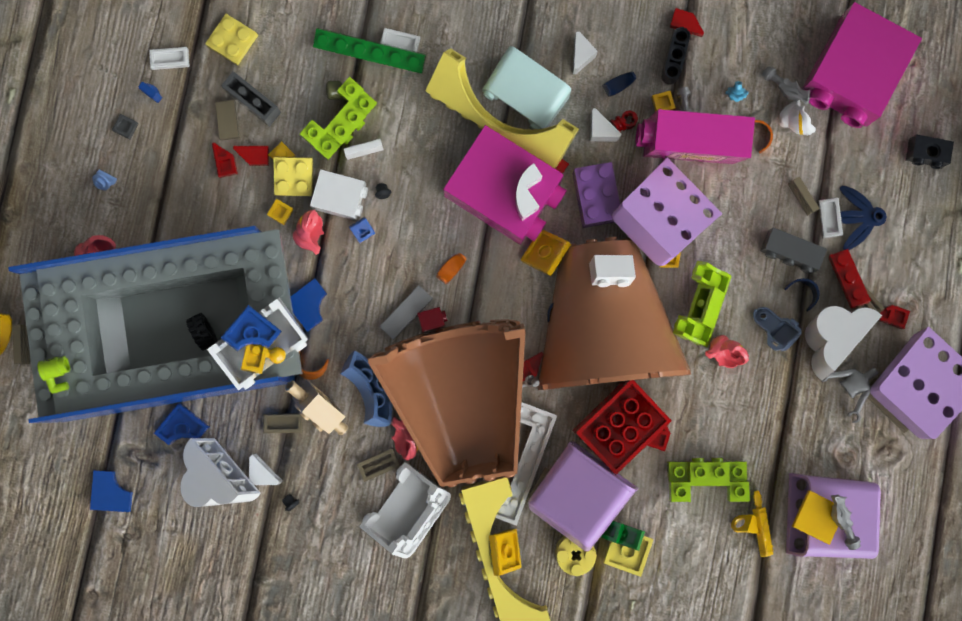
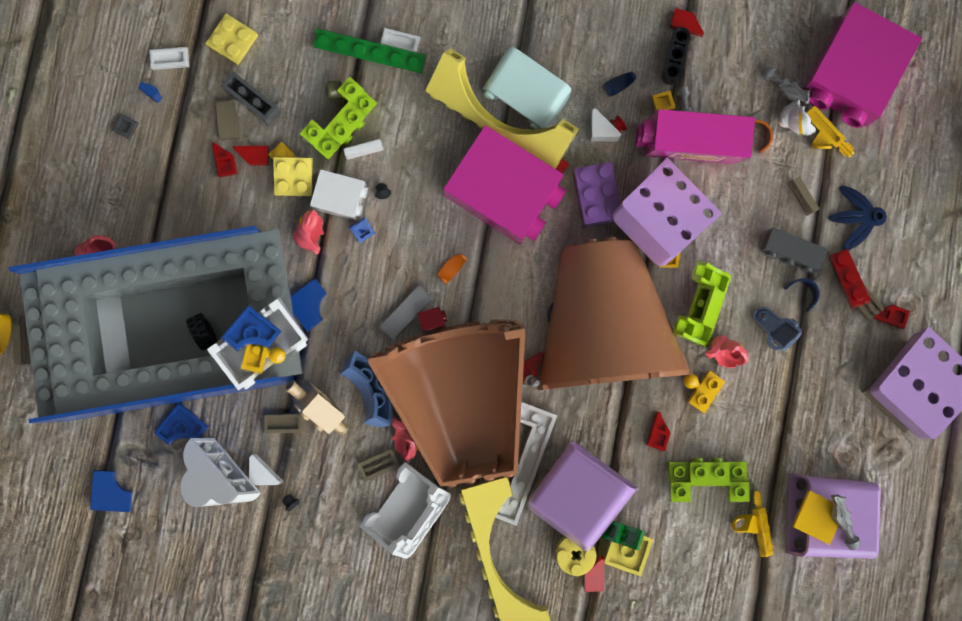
(54, 368): lime piece -> none
(103, 180): light blue plate -> none
(280, 212): yellow plate -> none
(314, 375): orange helmet -> none
(505, 552): yellow tile -> none
(525, 202): white brick -> none
(546, 252): yellow tile -> none
(583, 52): white slope -> none
(595, 577): none -> tile
(612, 270): white brick -> none
(622, 425): red slope -> none
(634, 118): red bush -> none
(704, 391): none -> yellow plate
(737, 92): medium azure plant -> none
(828, 134): none -> yellow piece
(830, 217): white tile -> none
(835, 335): white brick -> none
(854, 385): light grey piece -> none
(939, 148): black brick -> none

